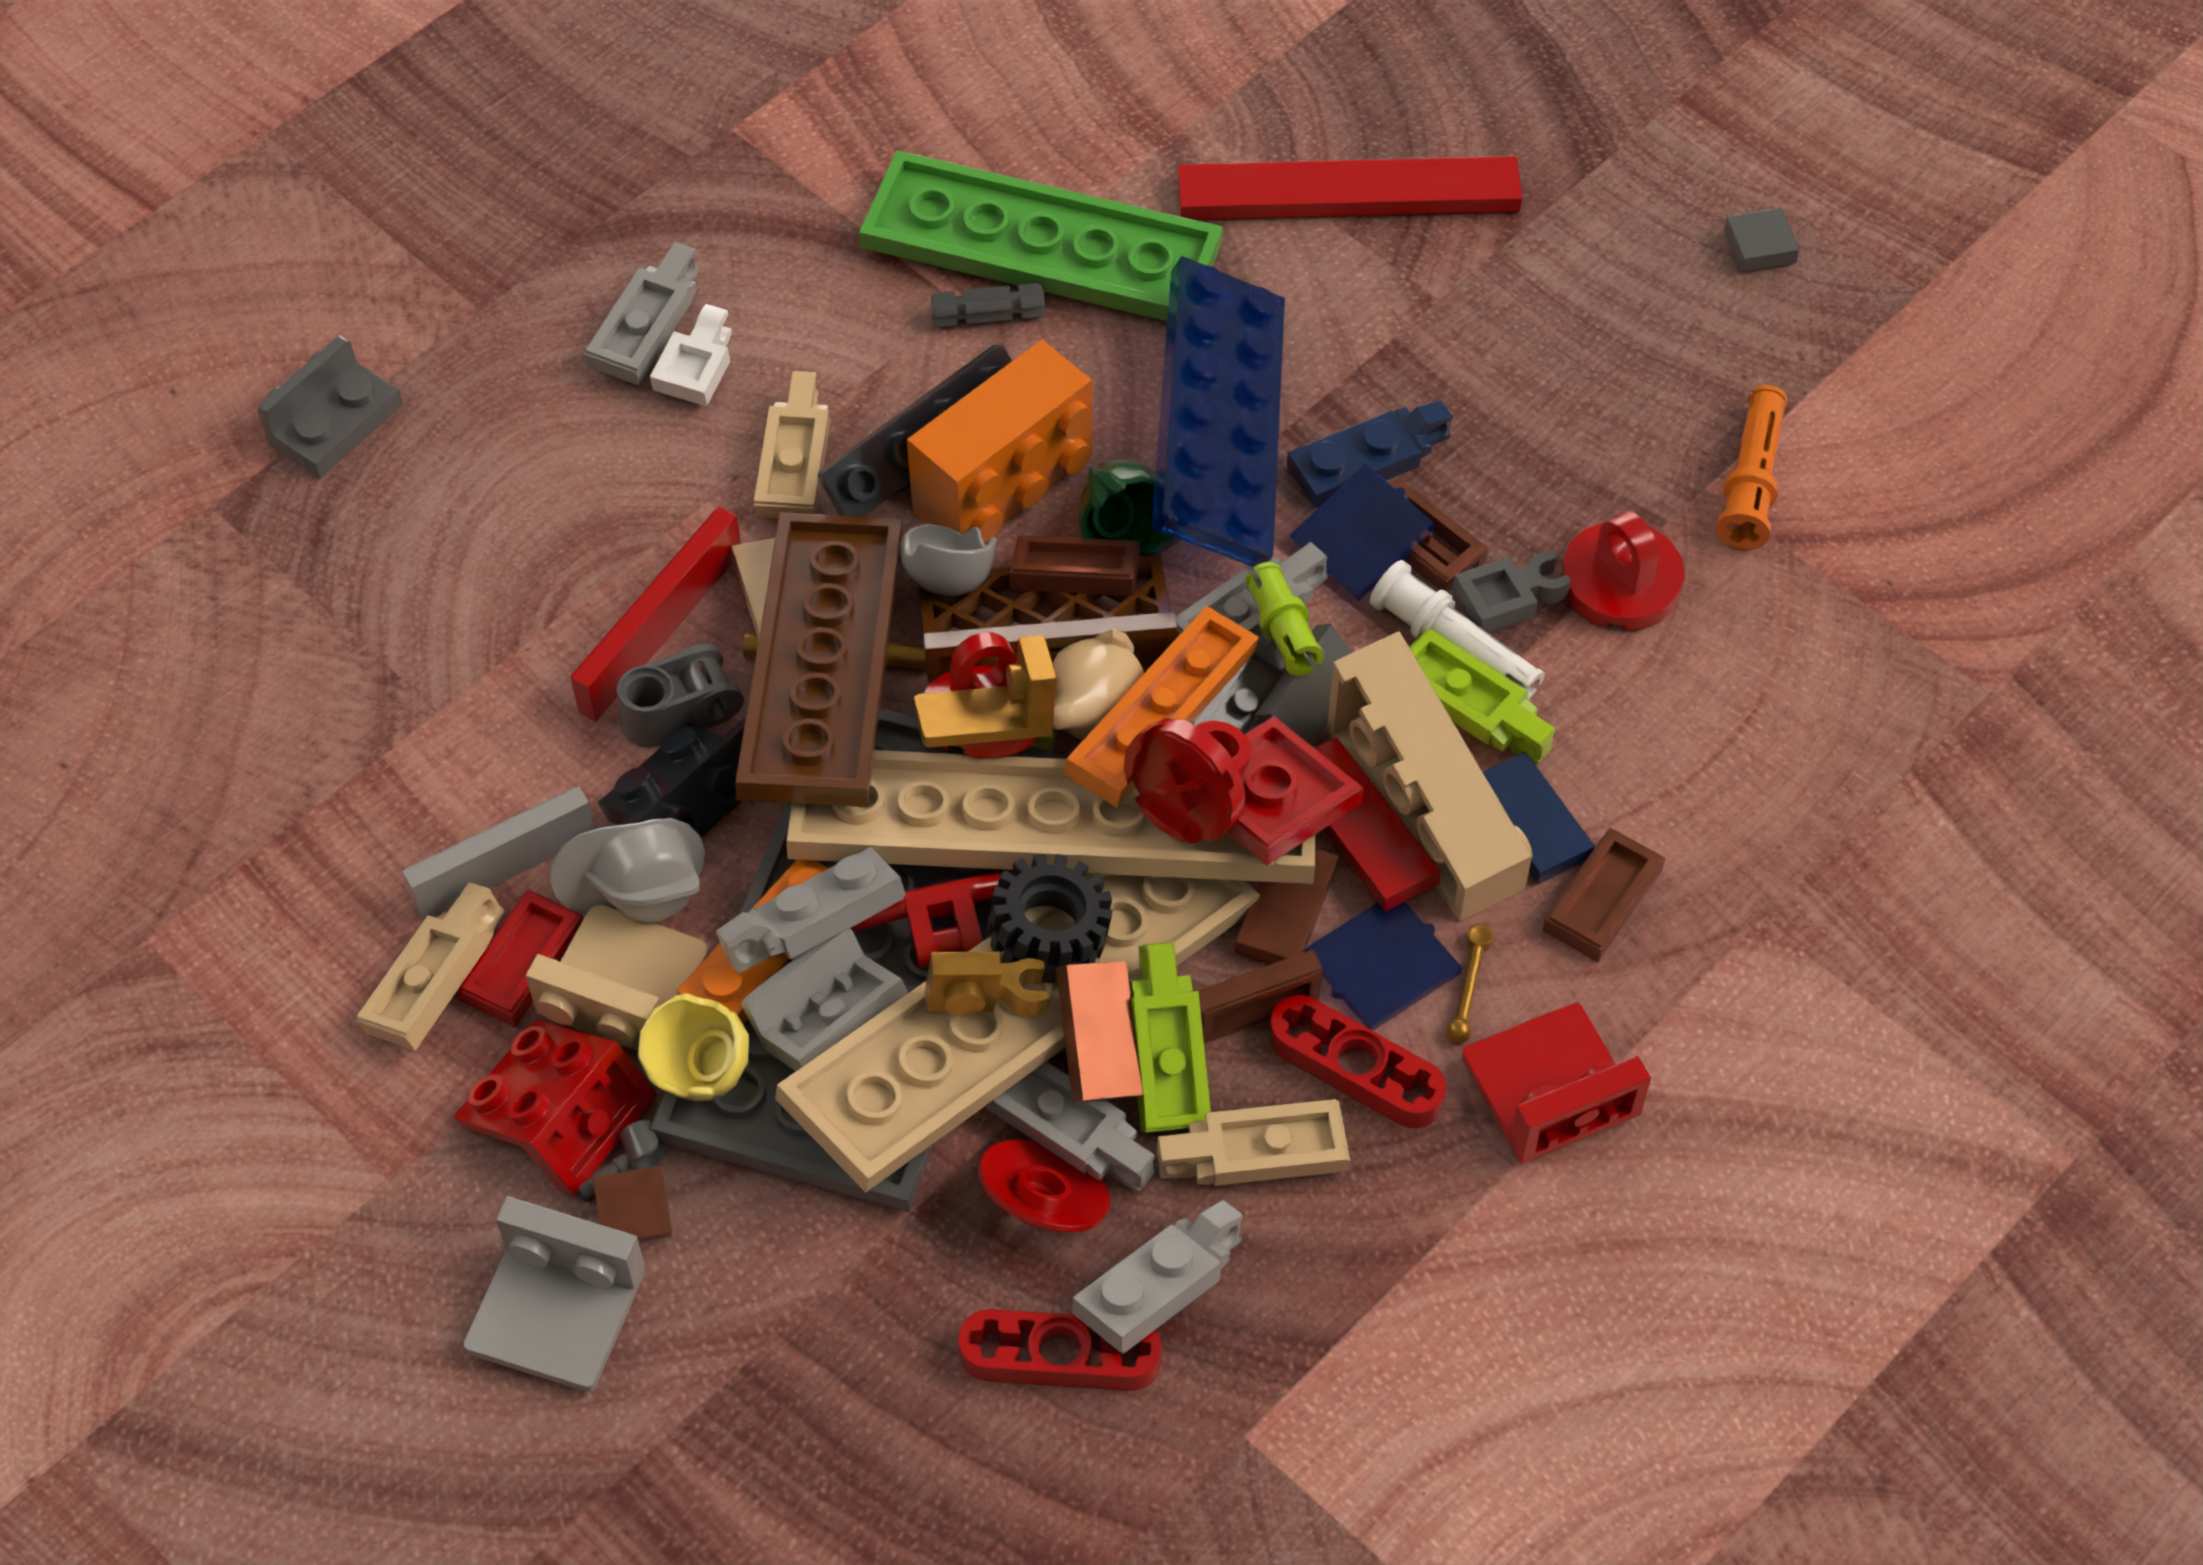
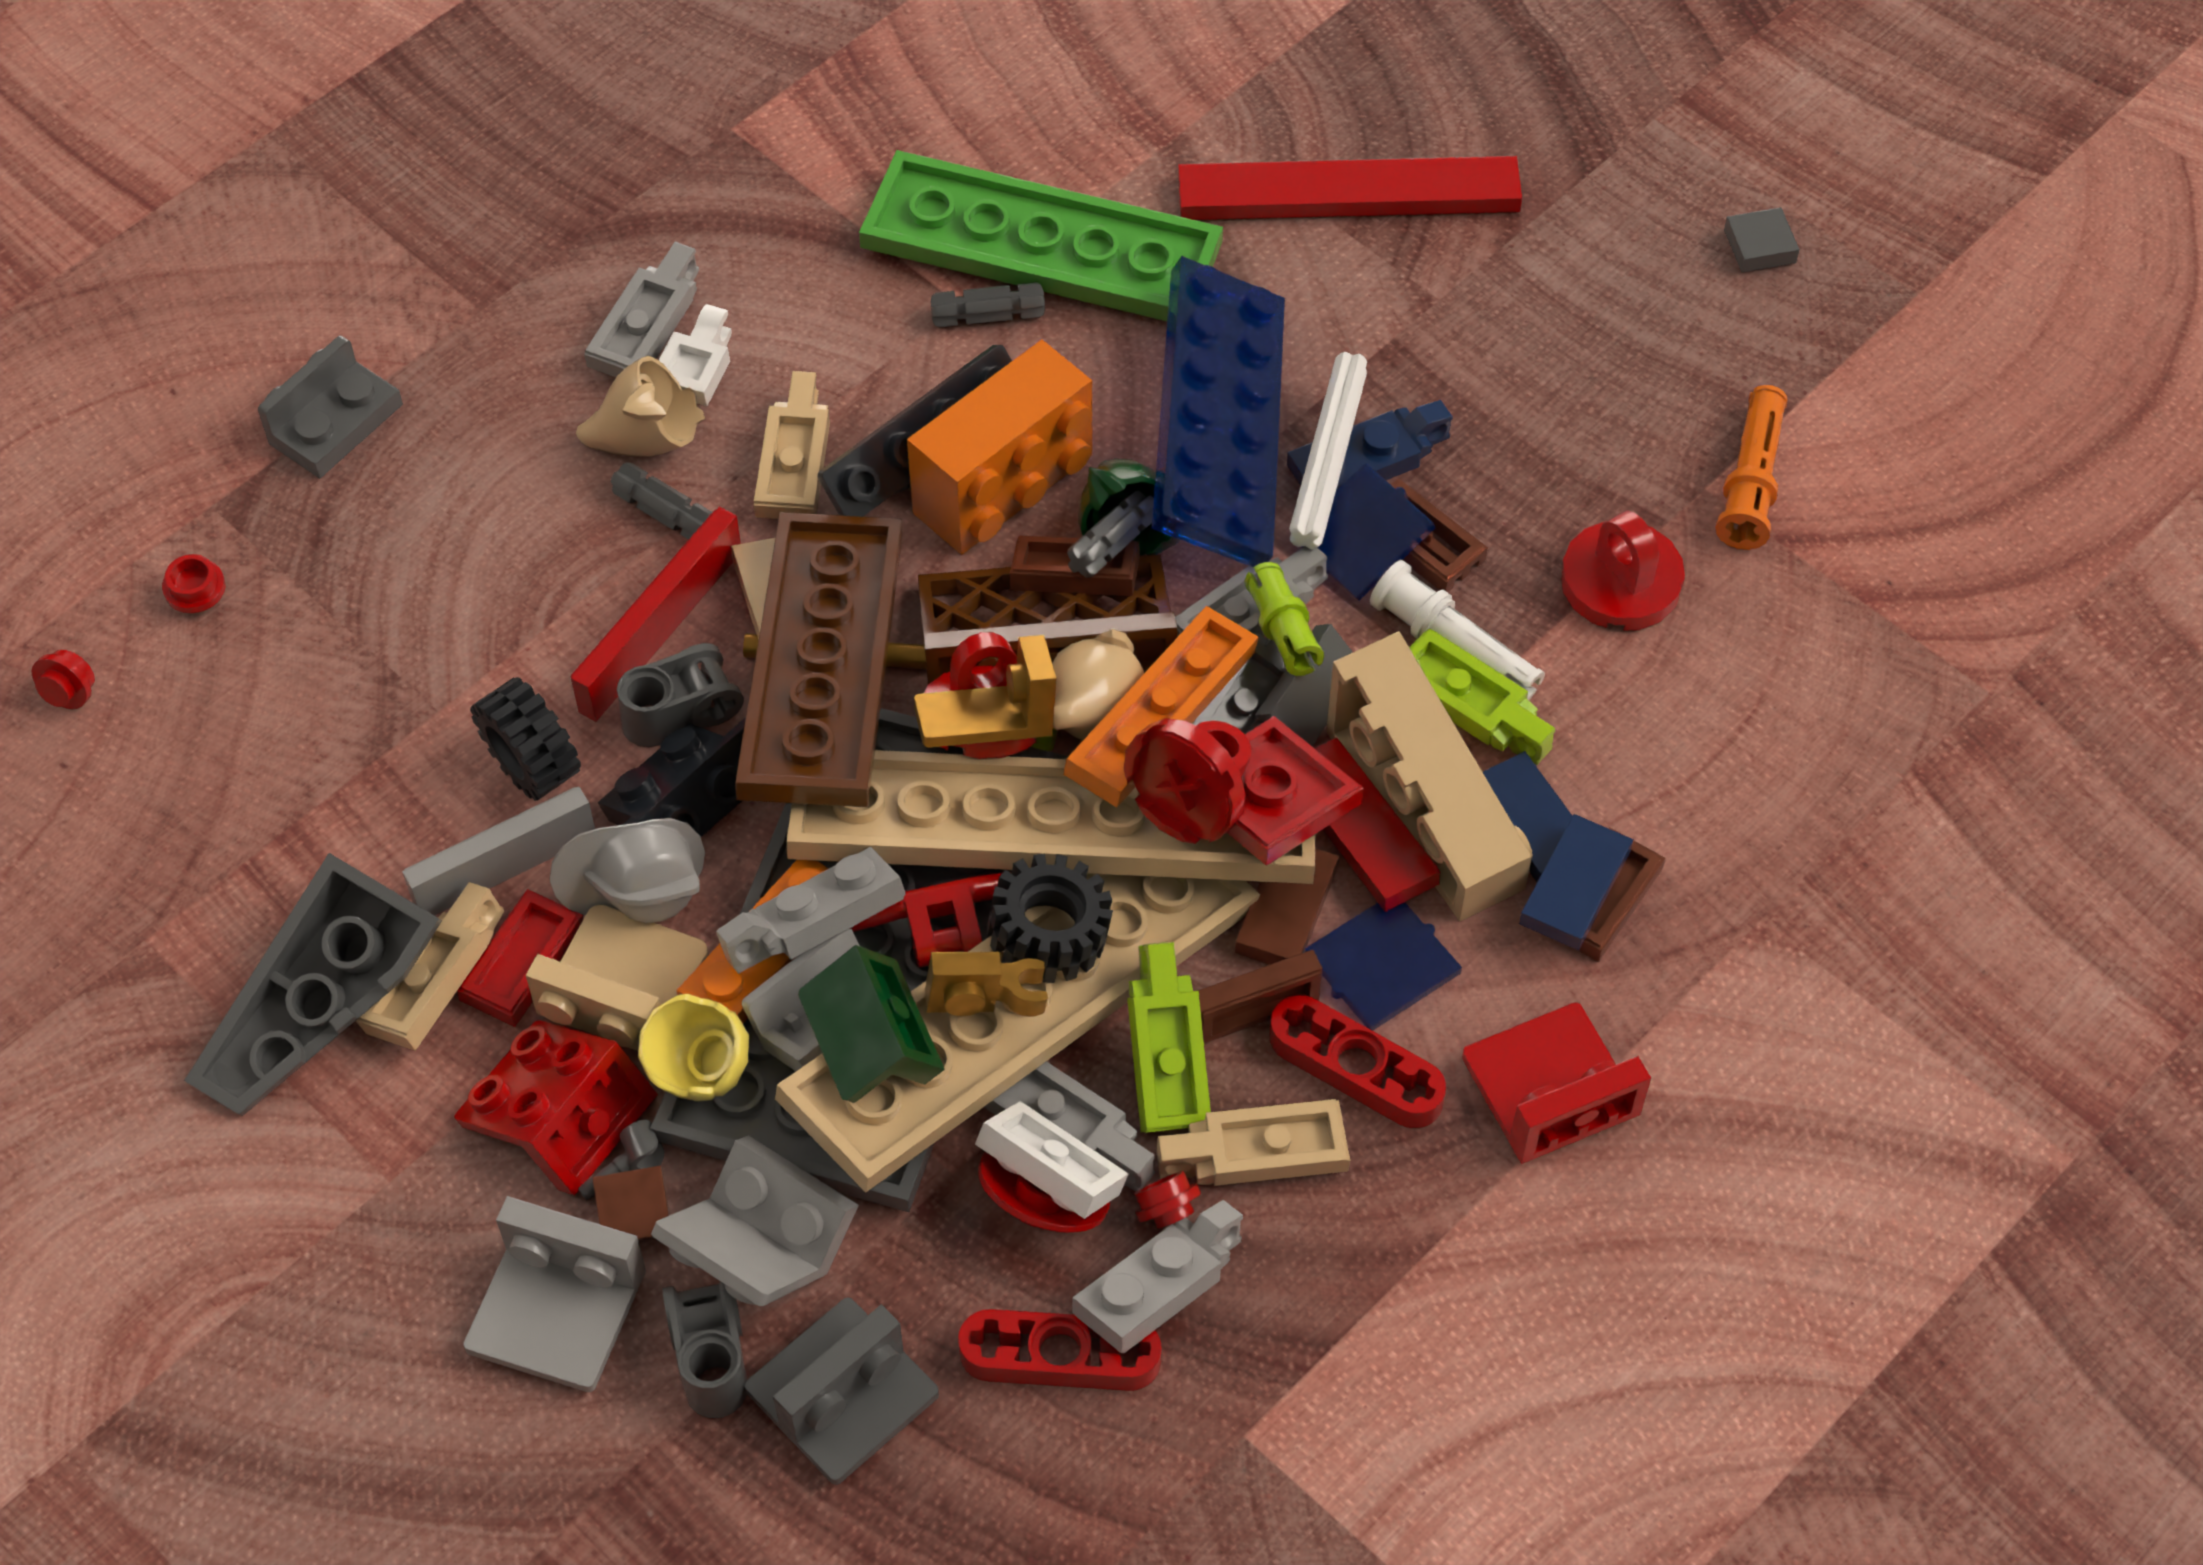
(63, 679): none -> red plate
(193, 584): none -> red plate
(320, 974): none -> dark grey wedge
(525, 738): none -> black tyre
(643, 413): none -> tan hat
(658, 499): none -> dark grey axle
(707, 1335): none -> dark grey piece
(761, 1227): none -> light grey bracket
(843, 1388): none -> dark grey bracket
(868, 1024): none -> dark green panel
(945, 559): light grey hair -> none
(1051, 1159): none -> white plate
(1099, 1031): tile -> none
(1111, 534): none -> dark grey axle
(1166, 1200): none -> red plate
(1328, 450): none -> white axle
(1479, 940): pearl gold hinge -> none
(1505, 595): dark grey plate -> none
(1576, 882): none -> dark blue tile

